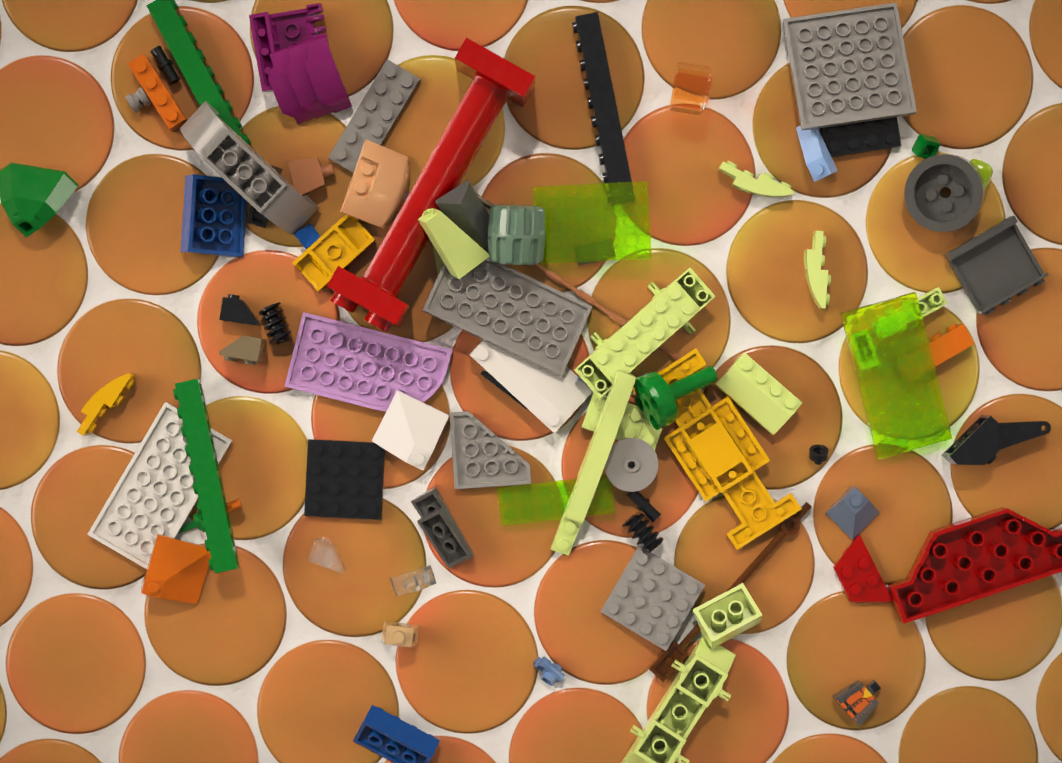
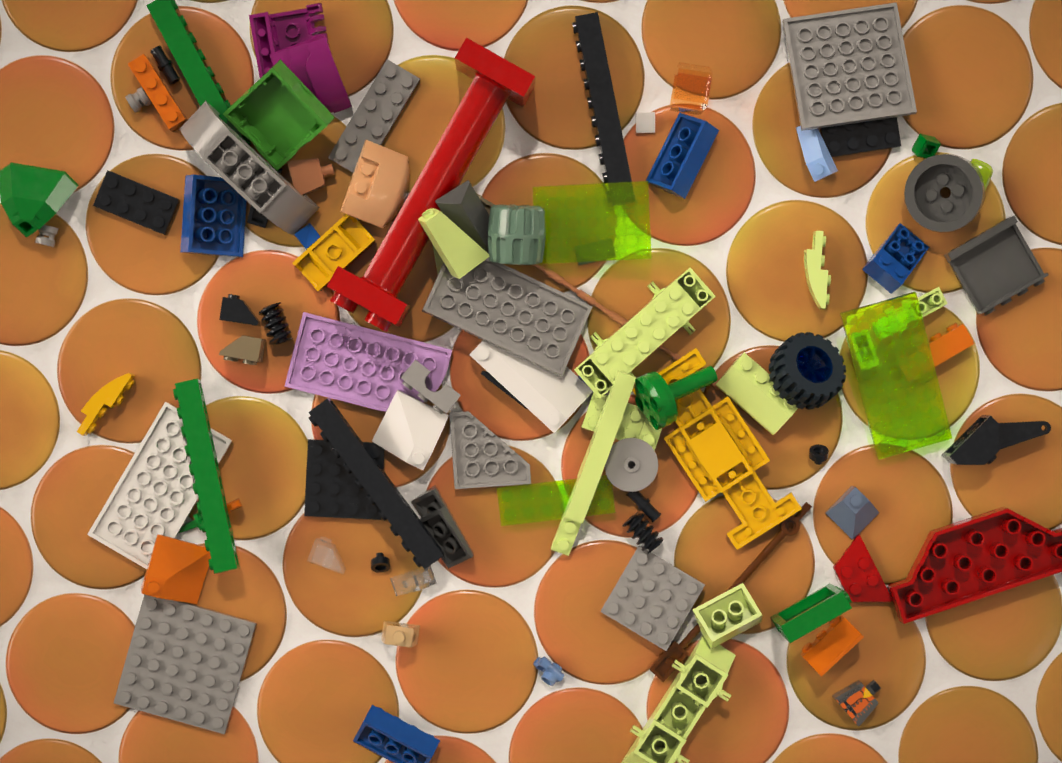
(48, 231): none -> light grey wheel
(136, 202): none -> black plate
(185, 663): none -> light grey plate
(278, 115): none -> bright green tile
(377, 484): none -> black brick
(380, 563): none -> black tile
(415, 378): none -> light grey arch
(645, 122): none -> white slope
(682, 155): none -> blue slope
(763, 185): yellowish green slope -> none
(807, 370): none -> black wheel
(811, 612): none -> green window
(831, 645): none -> orange slope
(895, 258): none -> blue slope

